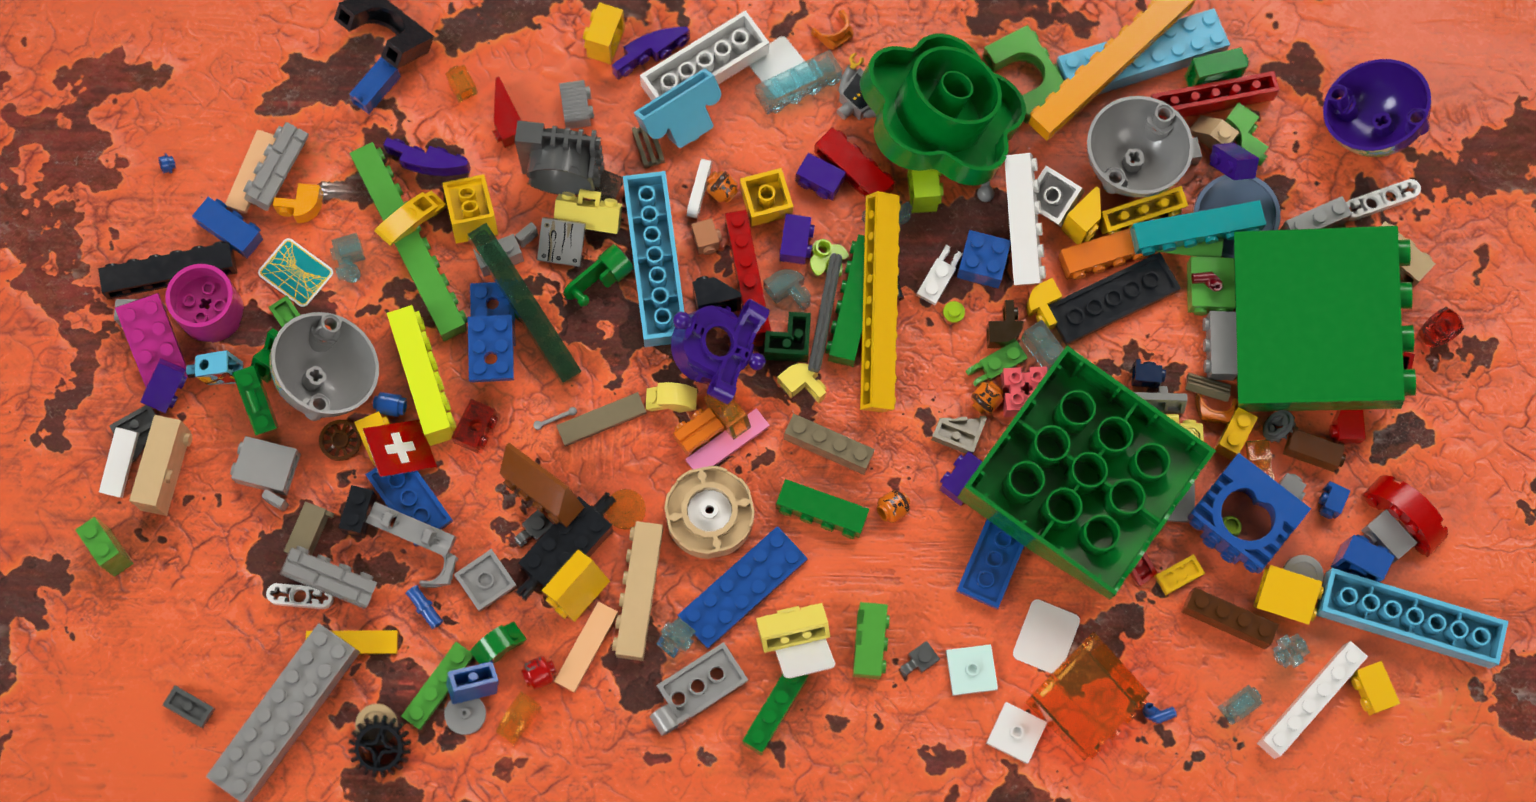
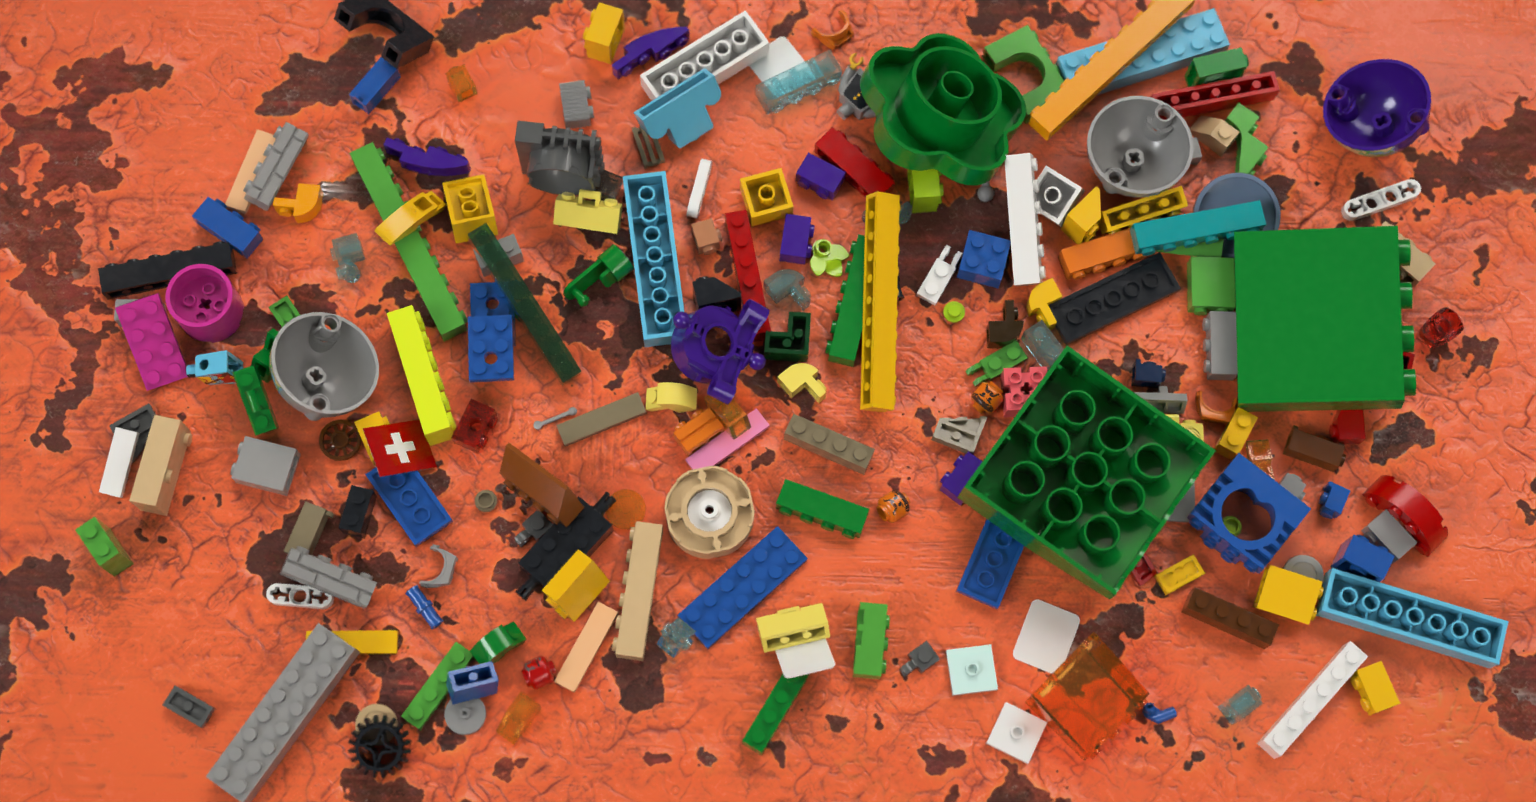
(163, 385): dark purple brick -> none
(166, 163): blue plate -> none
(275, 500): light grey tile -> none
(295, 272): teal sticker -> none
(390, 404): blue brick -> none
(411, 529): light grey hinge -> none
(485, 500): none -> dark tan plate
(485, 580): light grey plate -> none
(504, 116): red slope -> none
(526, 235): light grey tile -> none
(561, 241): light grey tile -> none
(673, 715): light grey hinge -> none
(722, 186): orange head -> none
(825, 313): dark grey axle -> none
(1208, 387): dark tan tile -> none
(1209, 279): dark red arm -> none
(1234, 161): dark purple brick -> none
(1278, 419): dark grey gear -> none
(1297, 647): clear light blue brick -> none
(1325, 216): light grey brick -> none

